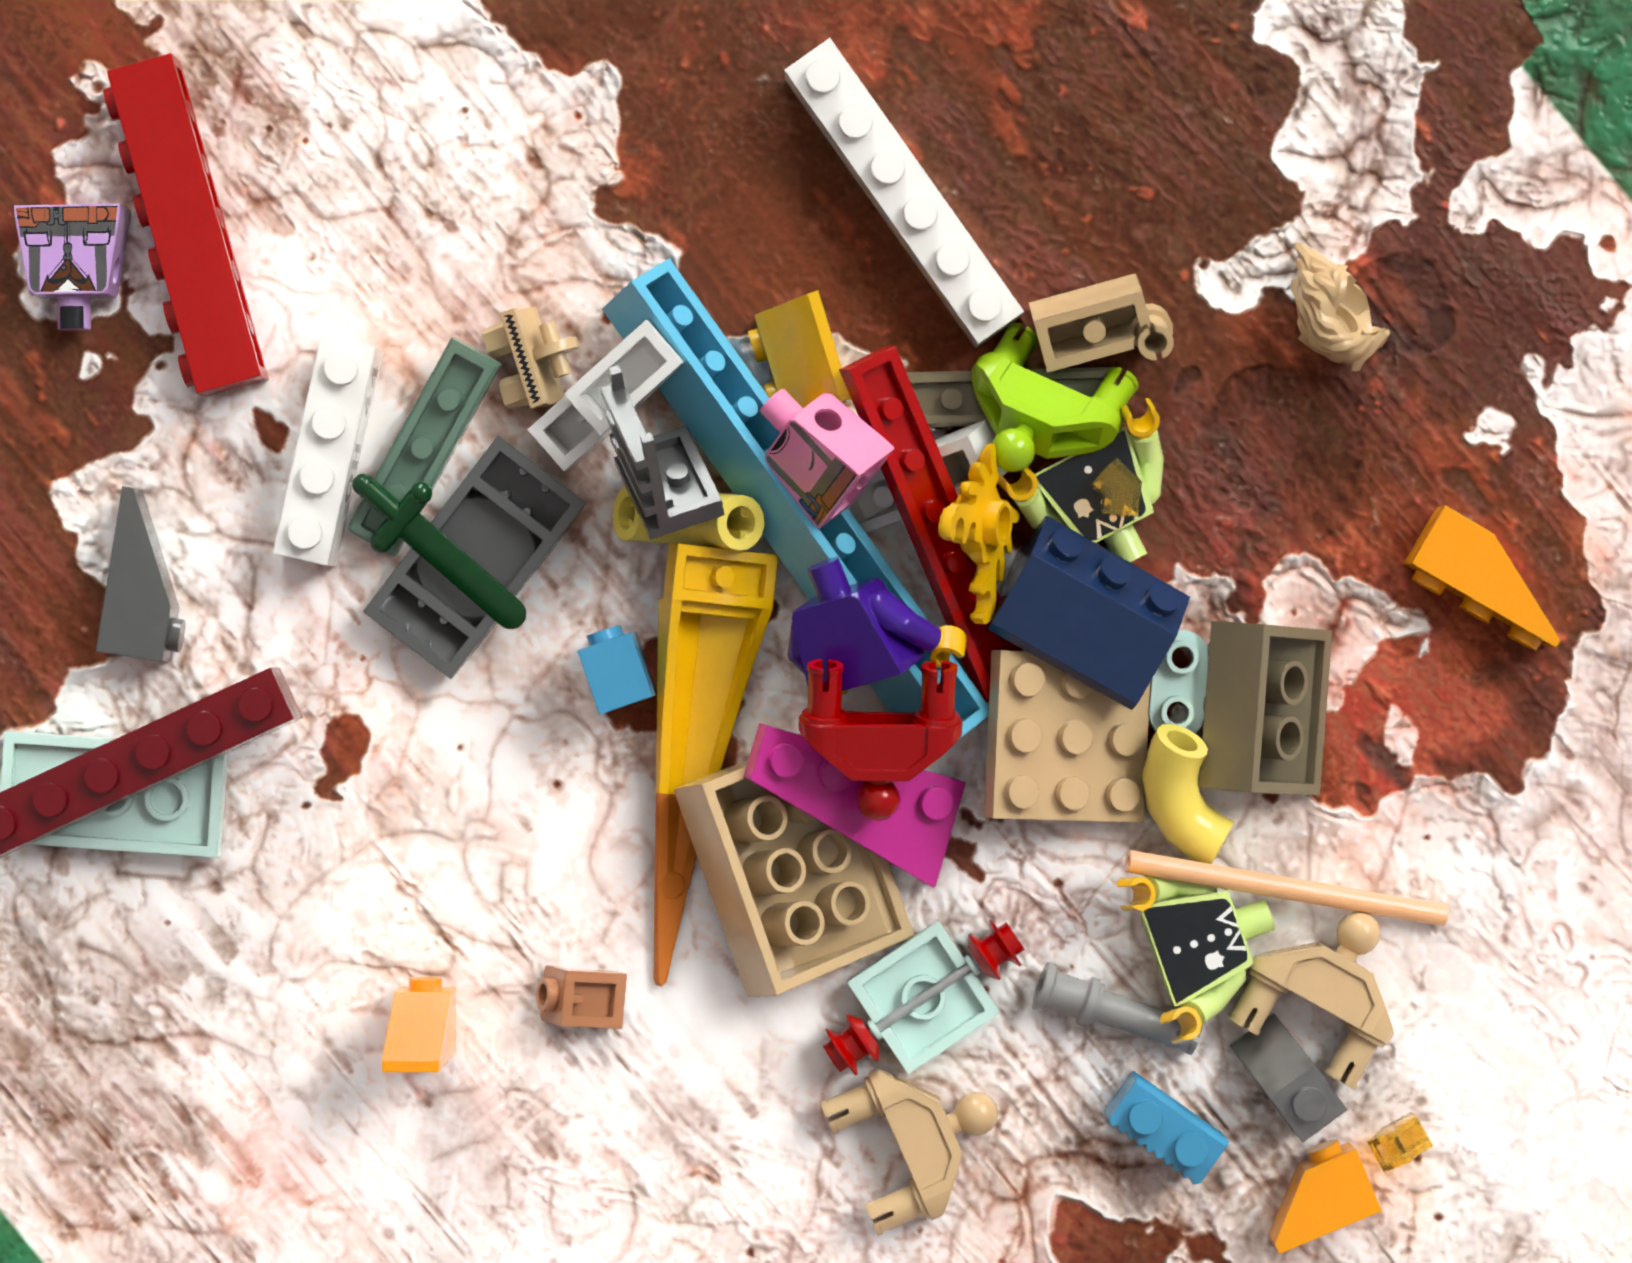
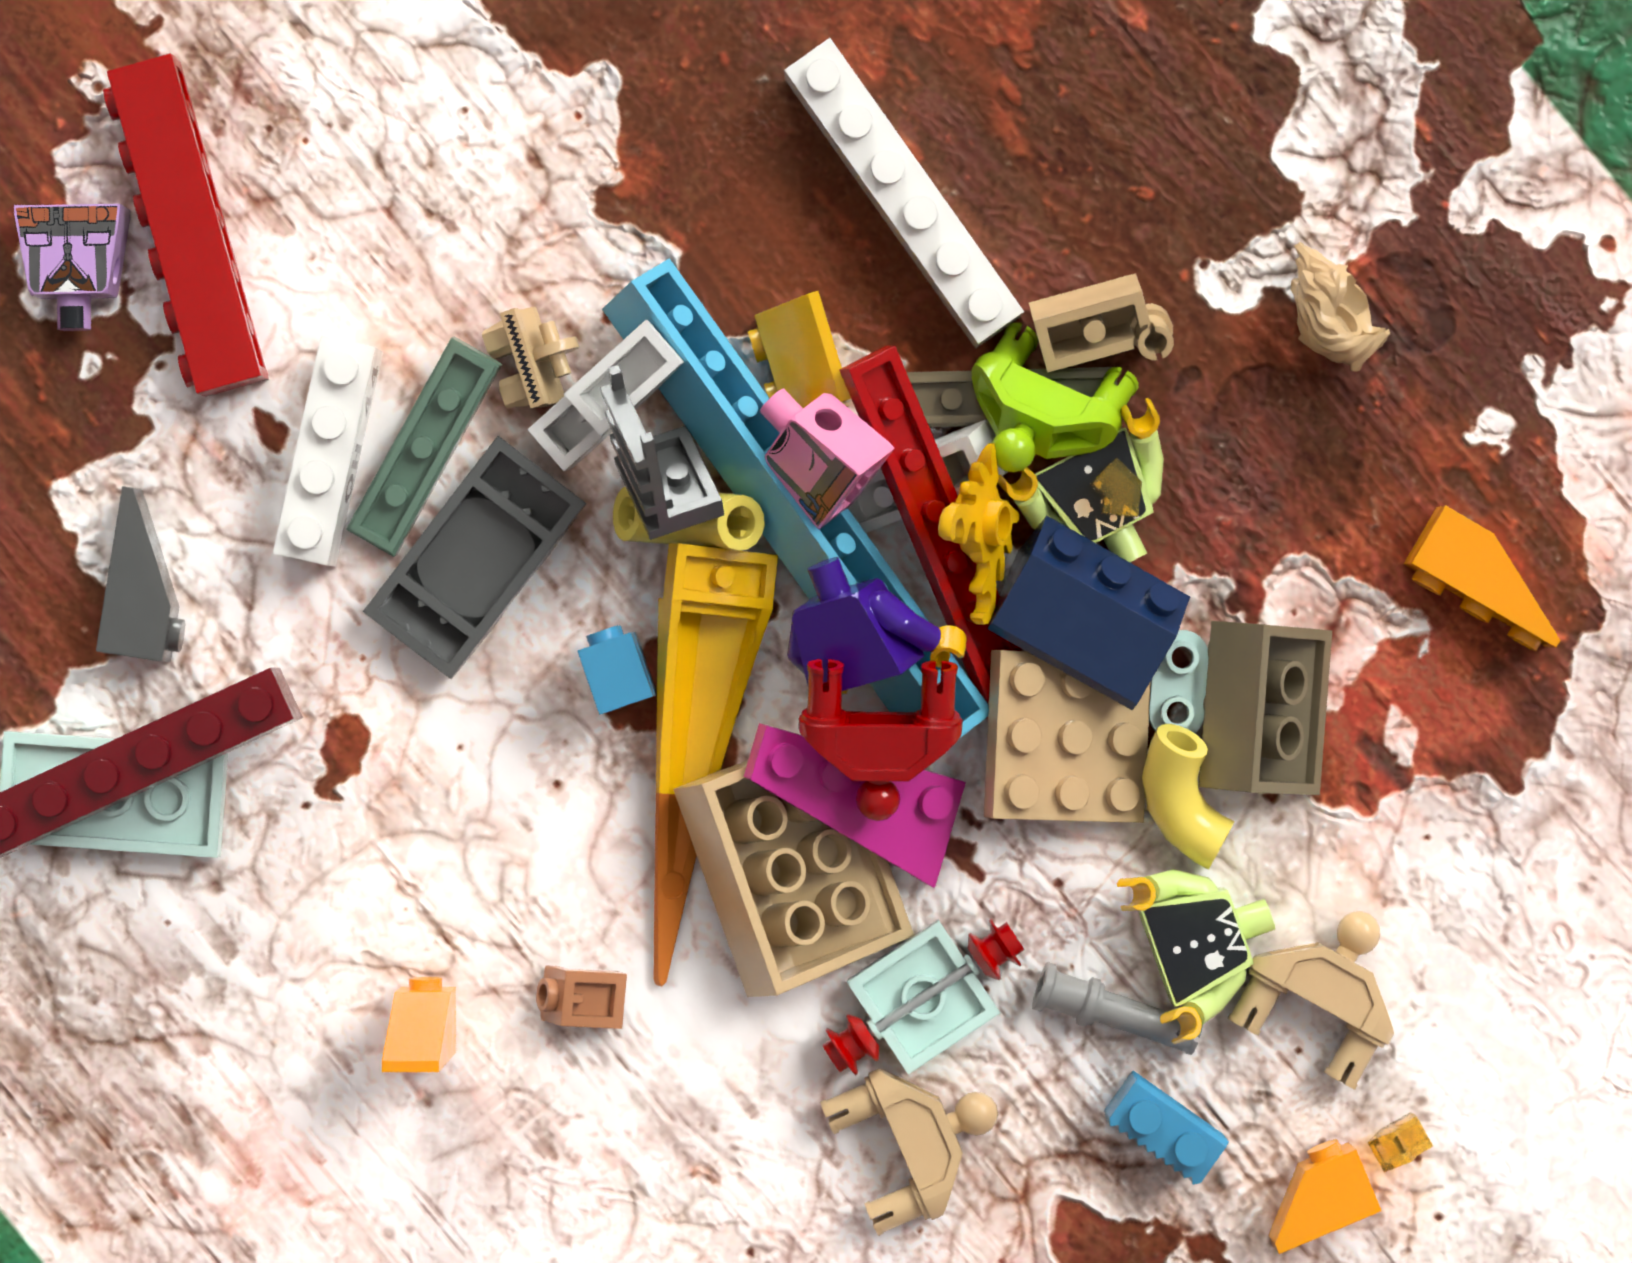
(406, 522): dark green sword -> none
(1286, 888): light nougat piece -> none
(1288, 1078): flat silver slope -> none

